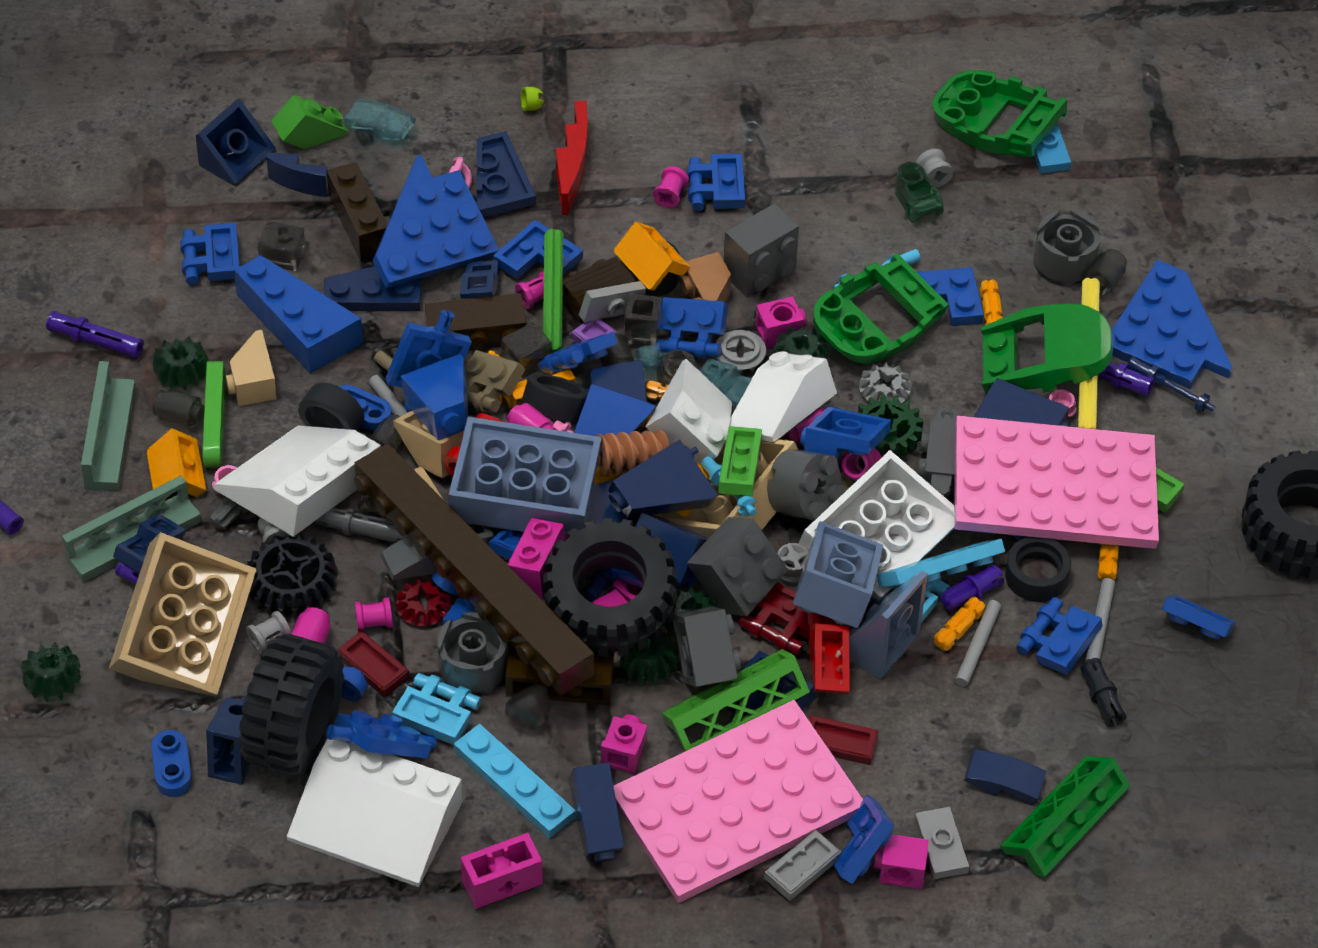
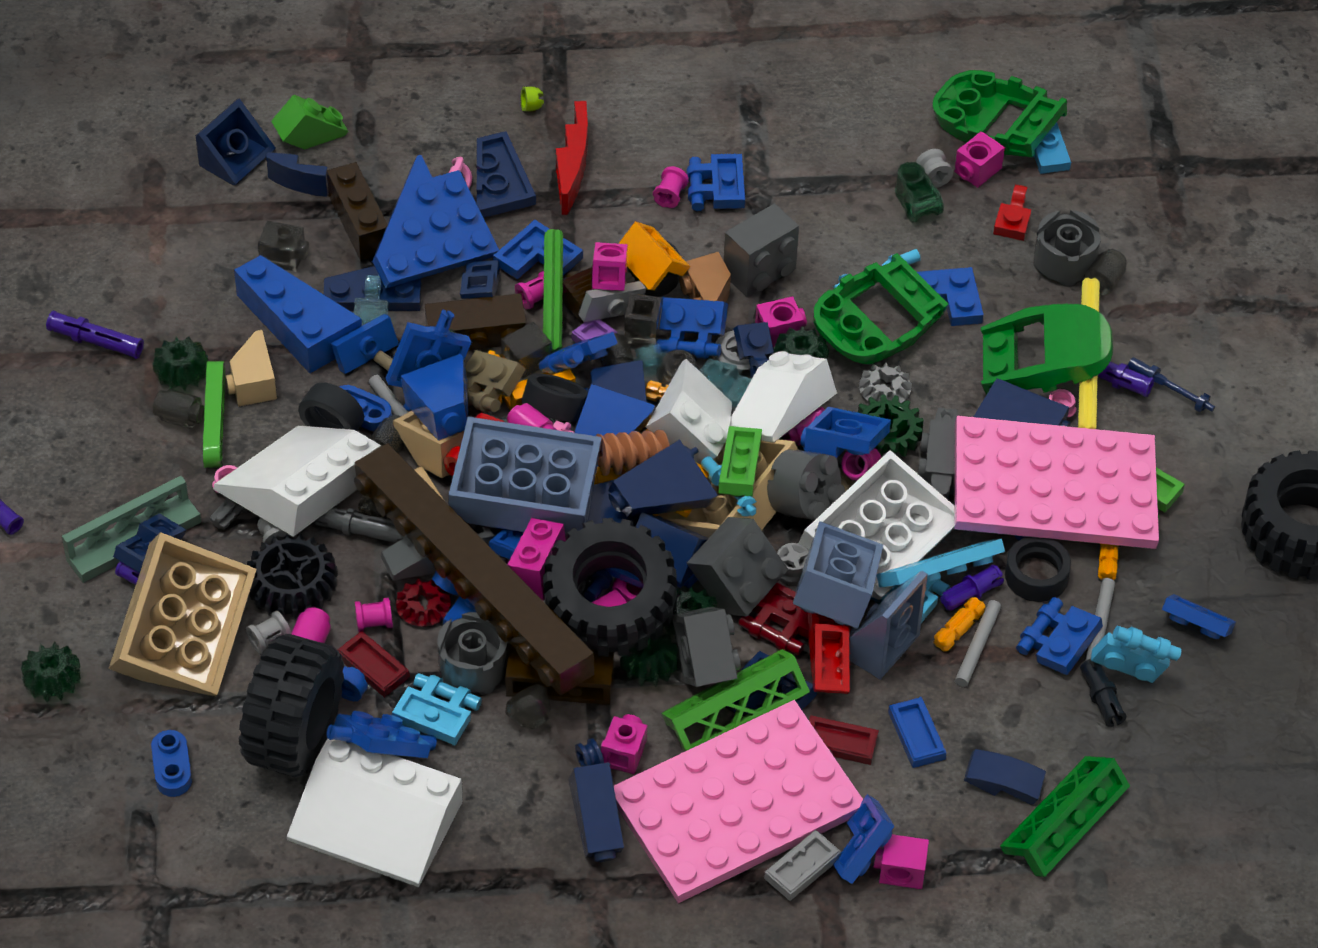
(107, 430): sand green fence -> none
(176, 456): light orange panel -> none
(220, 734): dark blue torso -> none
(221, 253): blue plate -> none
(363, 343): none -> blue plate
(370, 306): none -> clear light blue plate
(384, 120): clear light blue slope -> none
(501, 870): dark pink brick -> none
(514, 781): medium azure plate -> none
(589, 754): none -> dark blue bush
(609, 266): none -> dark pink brick
(754, 344): none -> dark blue plate
(917, 732): none -> blue tile
(945, 848): light grey plate -> none
(979, 159): none -> dark pink brick
(991, 301): light orange axle -> none
(1013, 218): none -> red plate
(1135, 653): none -> medium azure plate
(1169, 328): blue wing -> none

